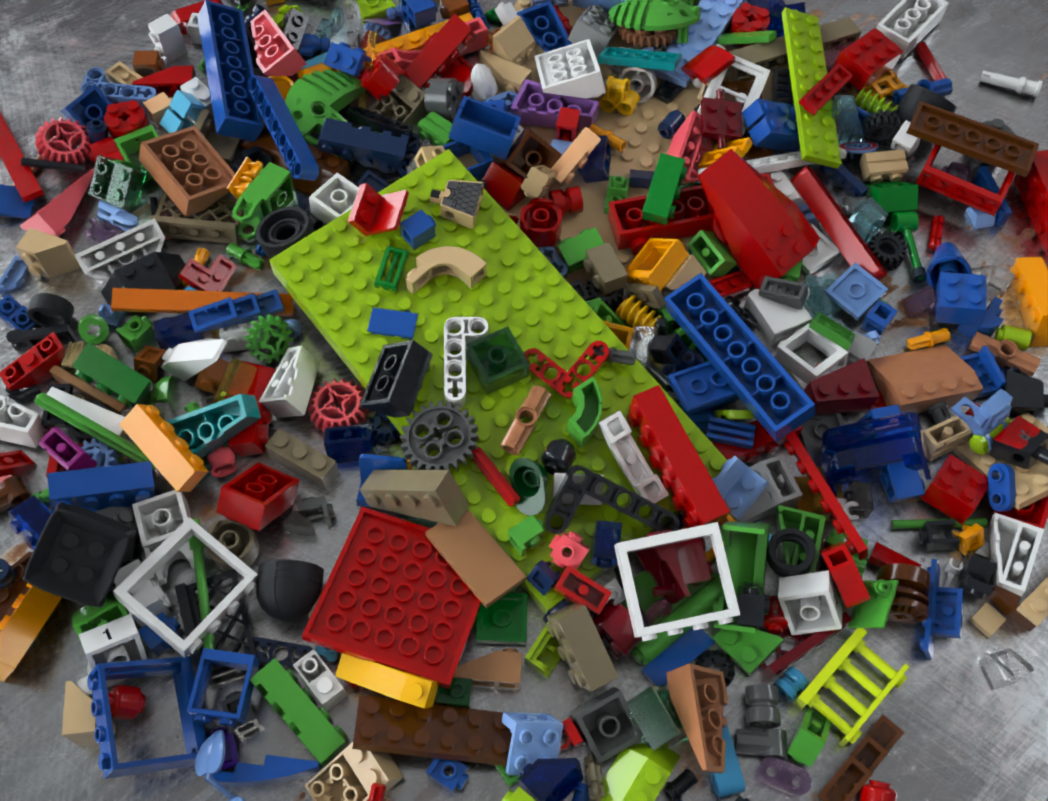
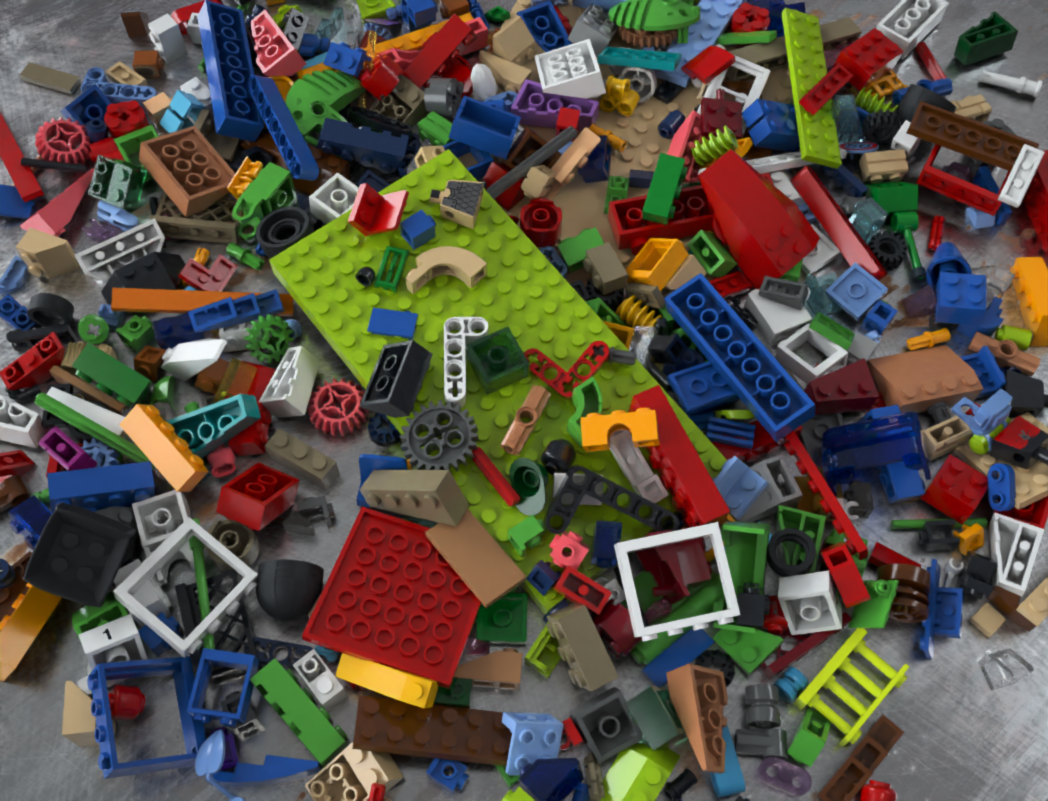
(50, 78): none -> dark tan tile
(135, 23): none -> reddish brown slope
(168, 80): red slope -> none
(347, 444): clear blue brick -> none
(365, 276): none -> black hinge
(476, 647): none -> clear pink tile
(506, 12): white panel -> none
(532, 161): none -> dark grey axle
(567, 200): red wheel -> none
(599, 428): none -> light orange arch
(715, 146): none -> lime piece
(779, 79): black slope -> none
(973, 108): none -> tan brick
(985, 40): none -> dark green wedge
(1021, 176): none -> white tile

